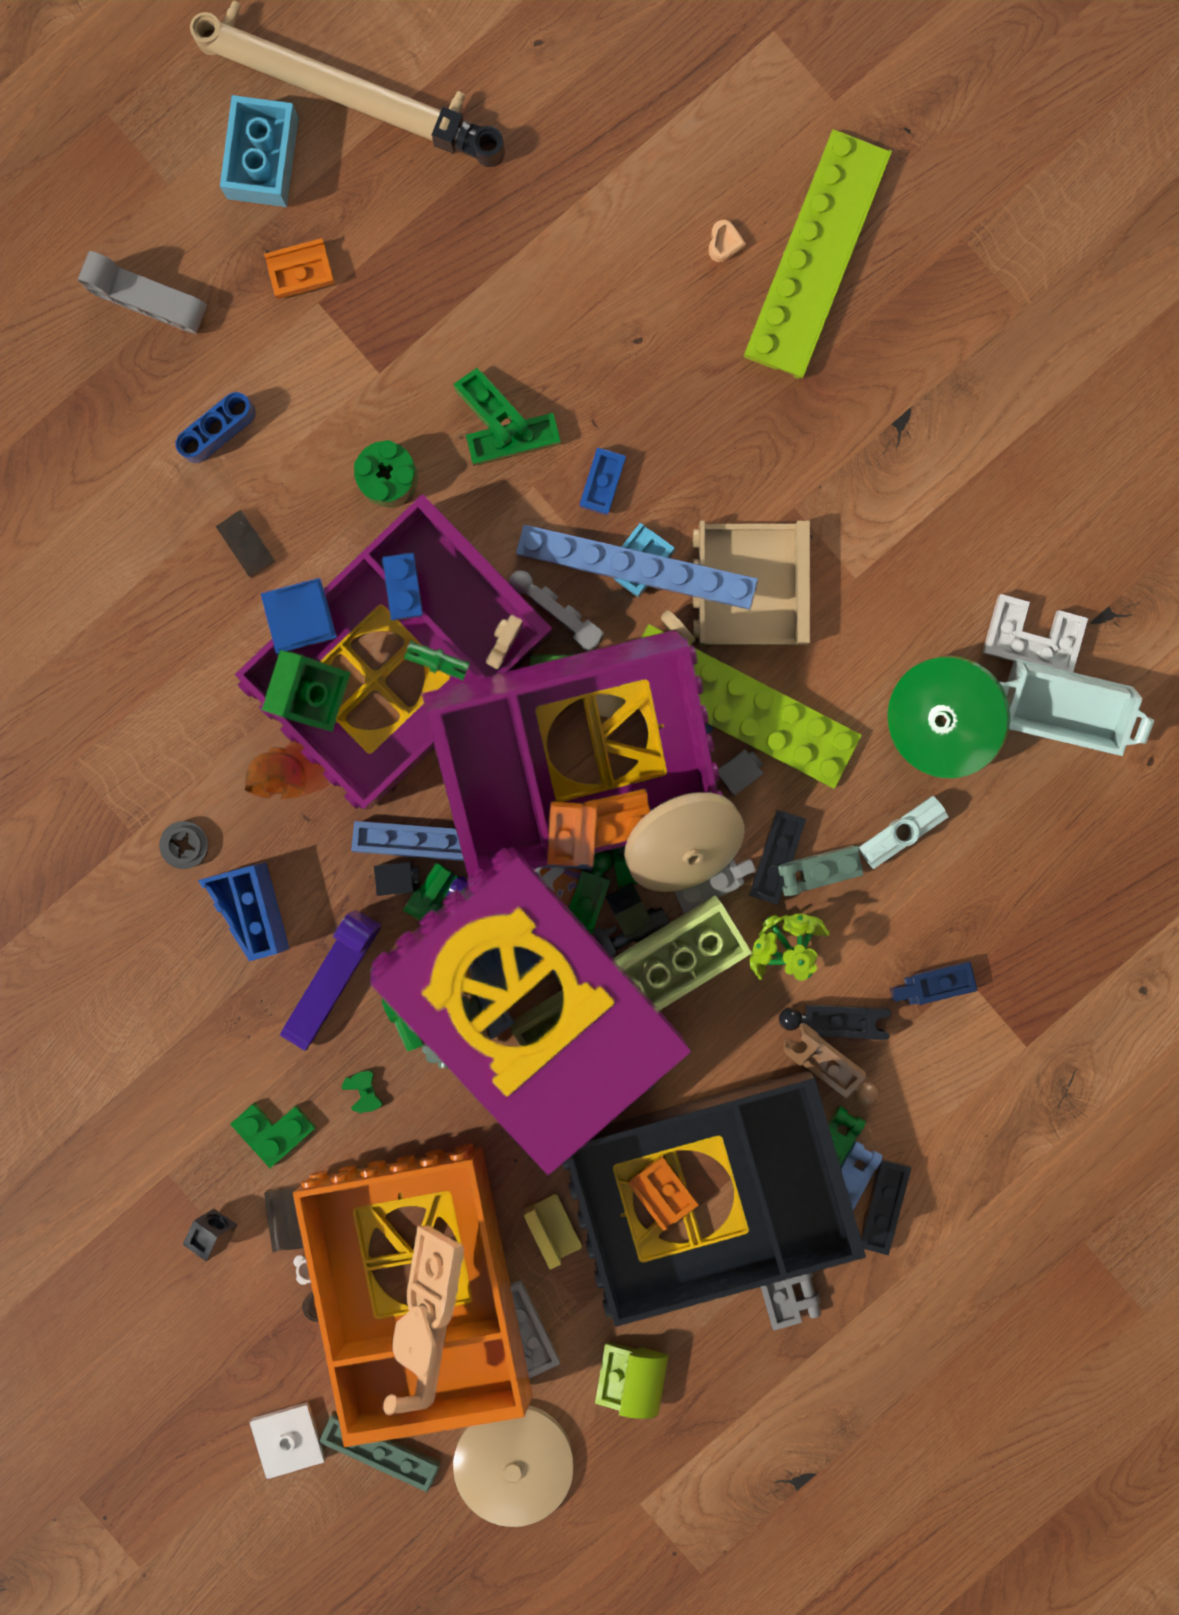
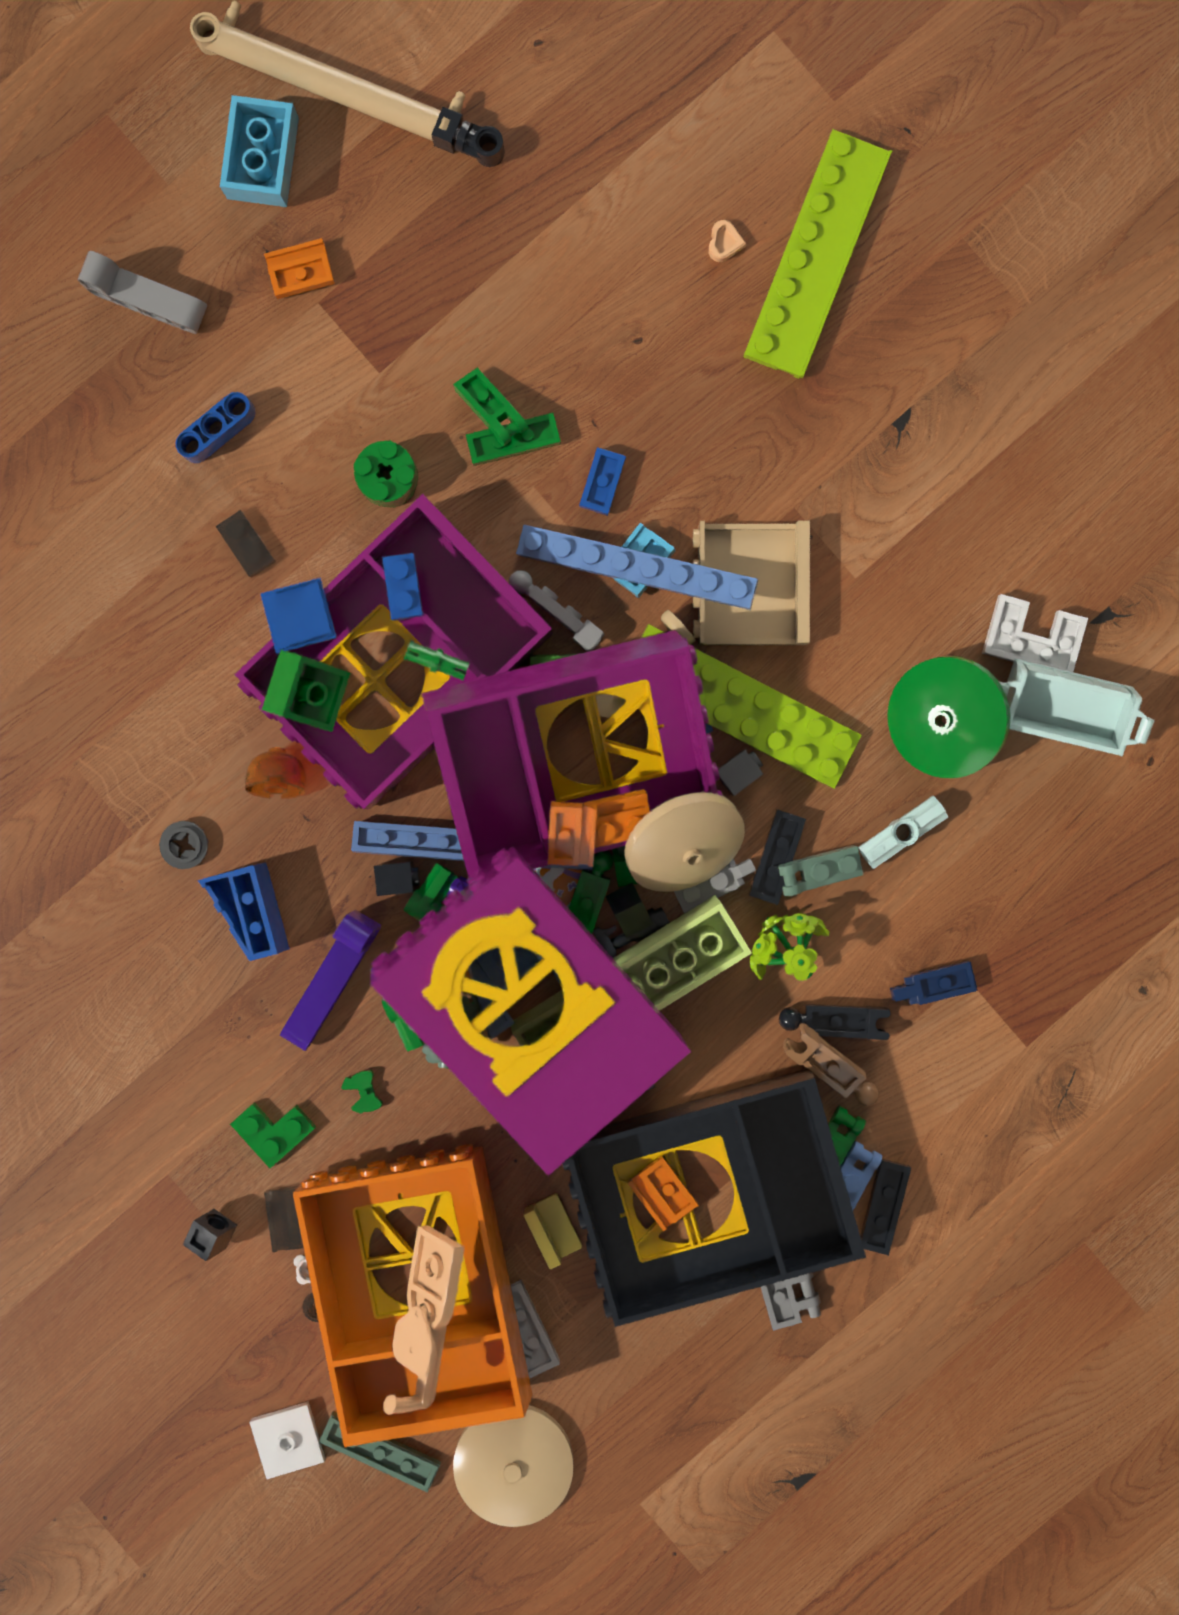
(506, 633): tan plate -> none
(631, 1380): lime brick -> none

